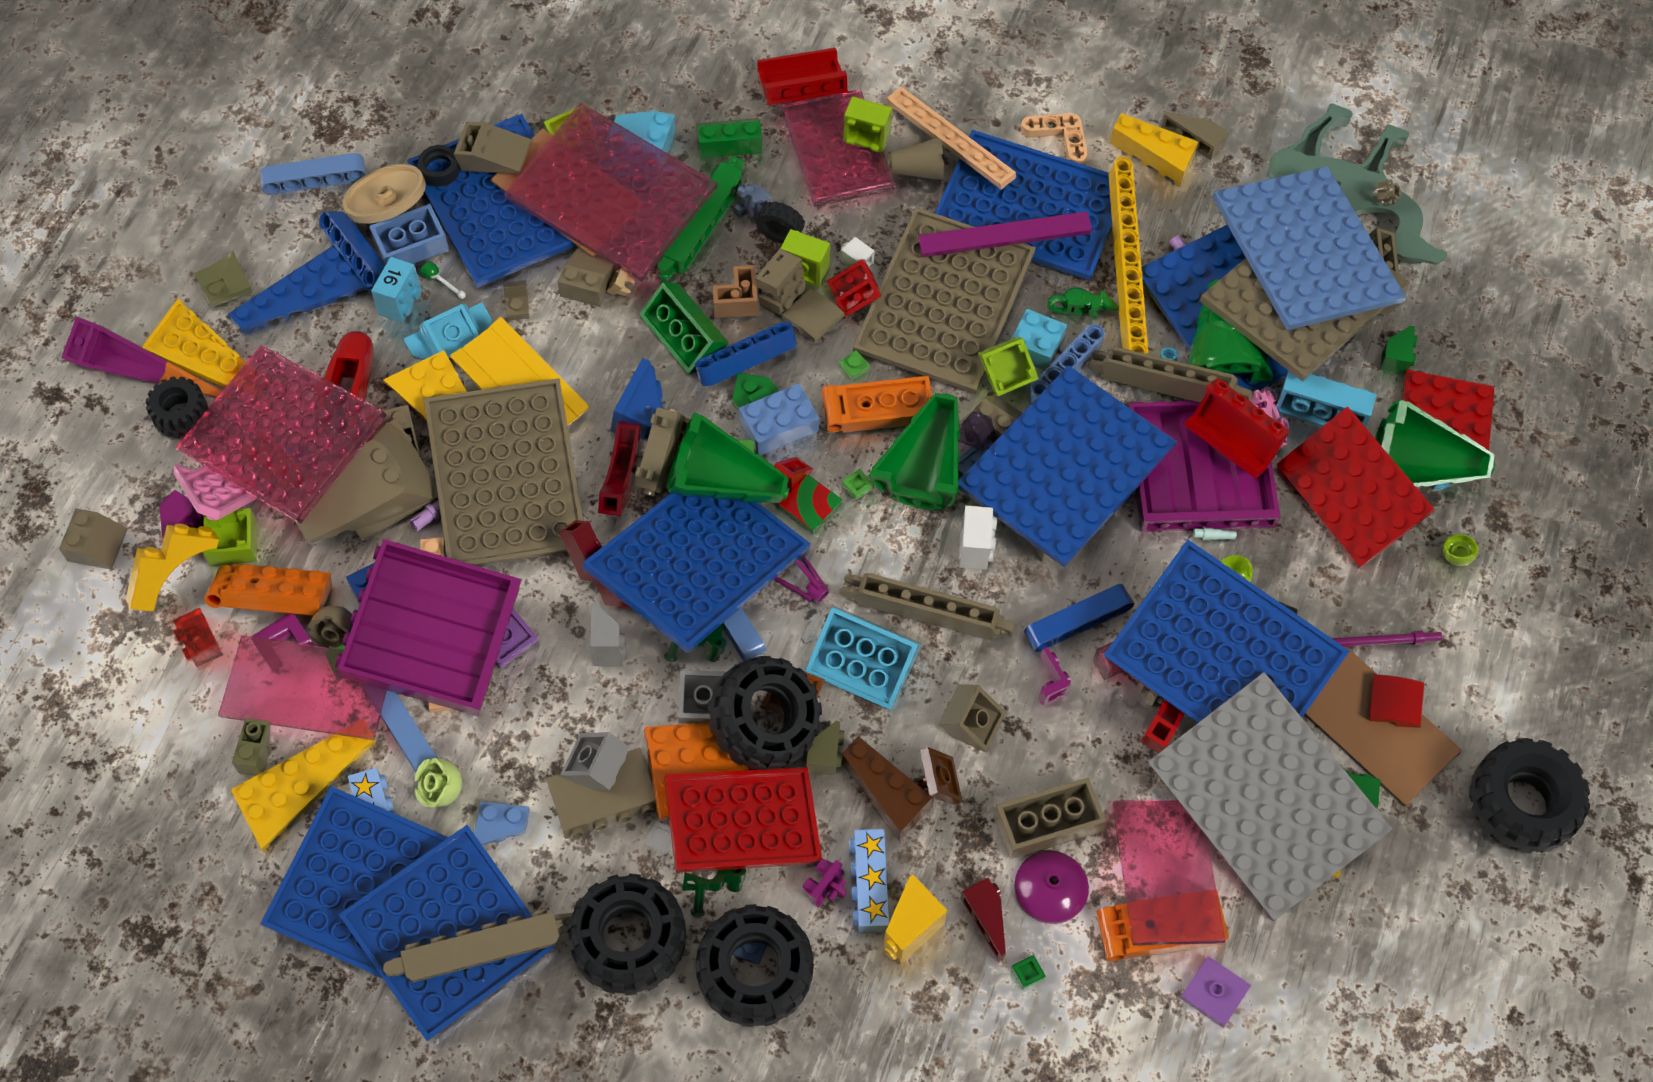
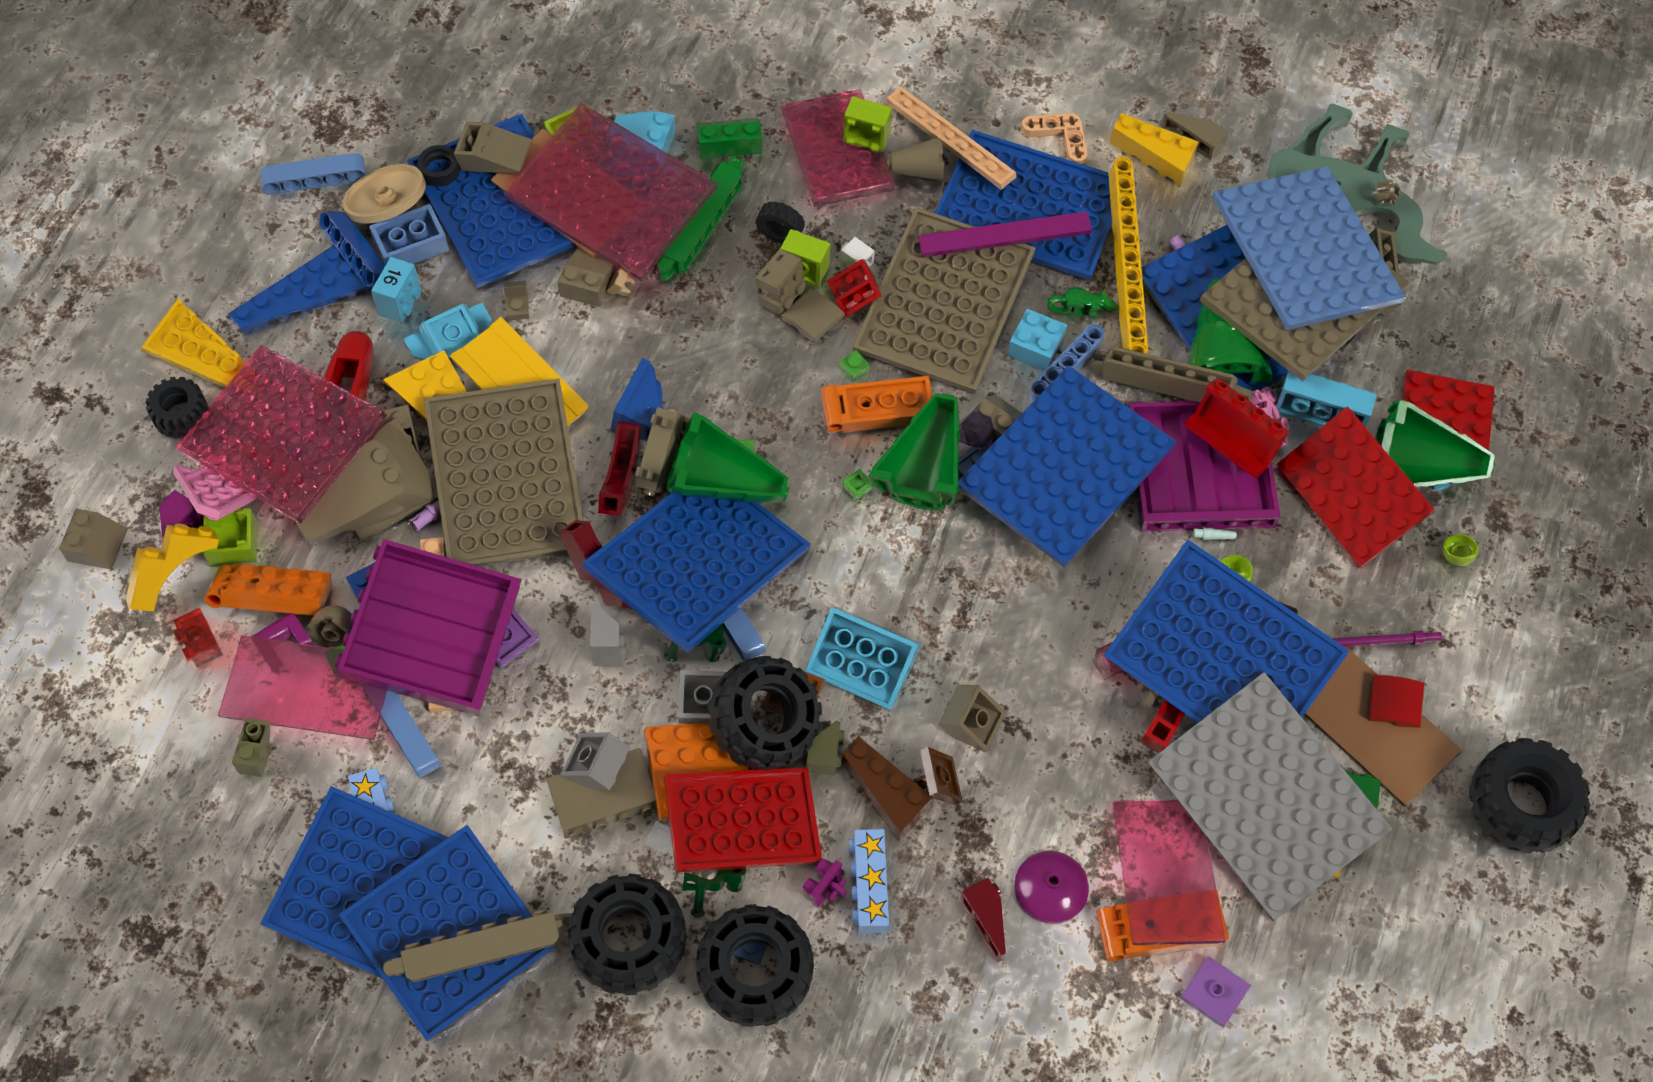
(105, 350): magenta plate -> none
(223, 281): olive plate -> none
(291, 787): yellow wing -> none
(431, 271): hinge -> none
(437, 782): yellowish green cylinder -> none
(500, 821): medium blue wing -> none
(681, 325): green slope -> none
(737, 298): medium nougat brick -> none
(746, 353): blue beam -> none
(751, 388): green plate -> none
(752, 199): sand blue piece -> none
(779, 419): medium blue brick -> none
(793, 469): red slope -> none
(801, 76): red panel -> none
(810, 503): tile -> none
(816, 587): magenta plant -> none
(913, 921): yellow slope -> none
(927, 606): dark tan hinge -> none
(977, 537): white brick -> none
(1008, 365): lime container -> none
(1028, 972): green tile -> none
(1049, 818): dark tan brick -> none
(1053, 690): magenta bracket -> none
(1079, 617): blue beam -> none
(1169, 353): medium azure hinge -> none
(1398, 351): green slope -> none

